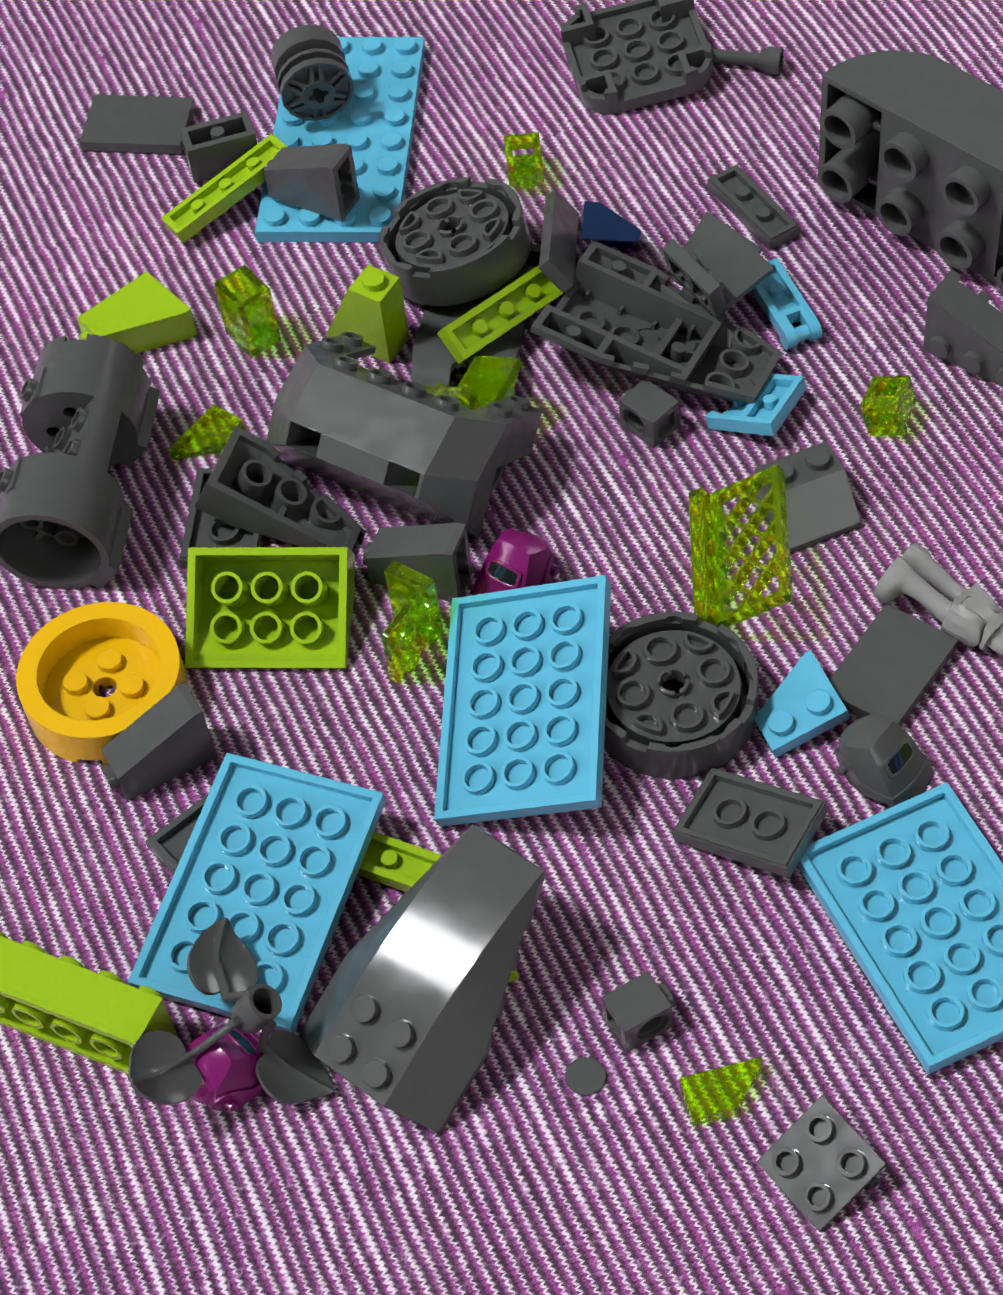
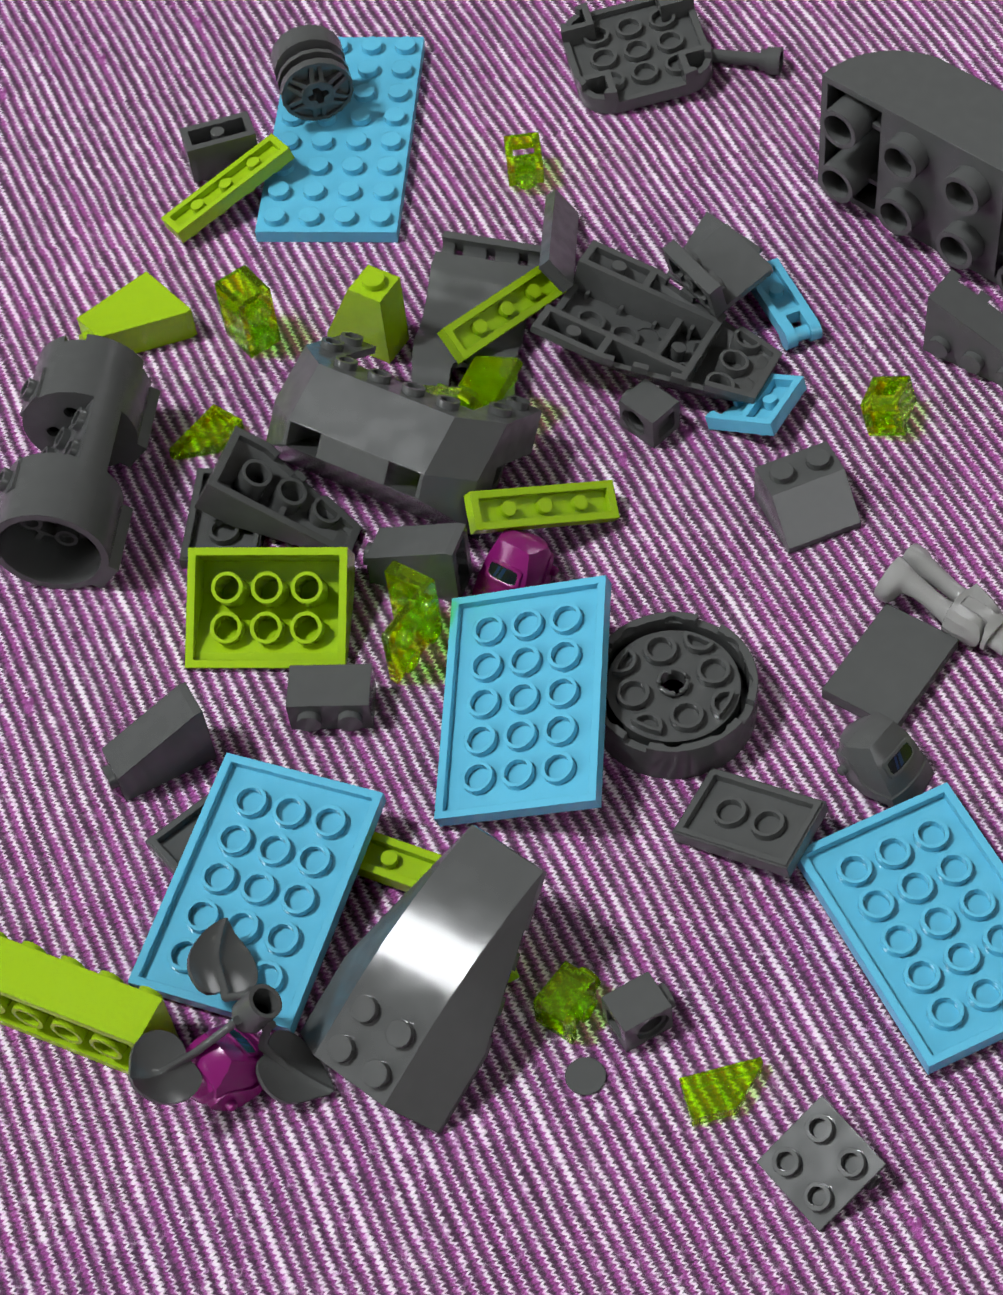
(88, 649): yellow brick -> none
(137, 124): dark grey tile -> none
(315, 179): dark grey slope -> none
(331, 697): none -> dark grey brick
(463, 266): dark grey brick -> none
(541, 506): none -> lime plate
(567, 1000): none -> clear neon green brick
(609, 228): dark blue tile -> none
(713, 558): clear neon green fence -> none
(753, 207): dark grey tile -> none
(800, 708): medium azure wing -> none

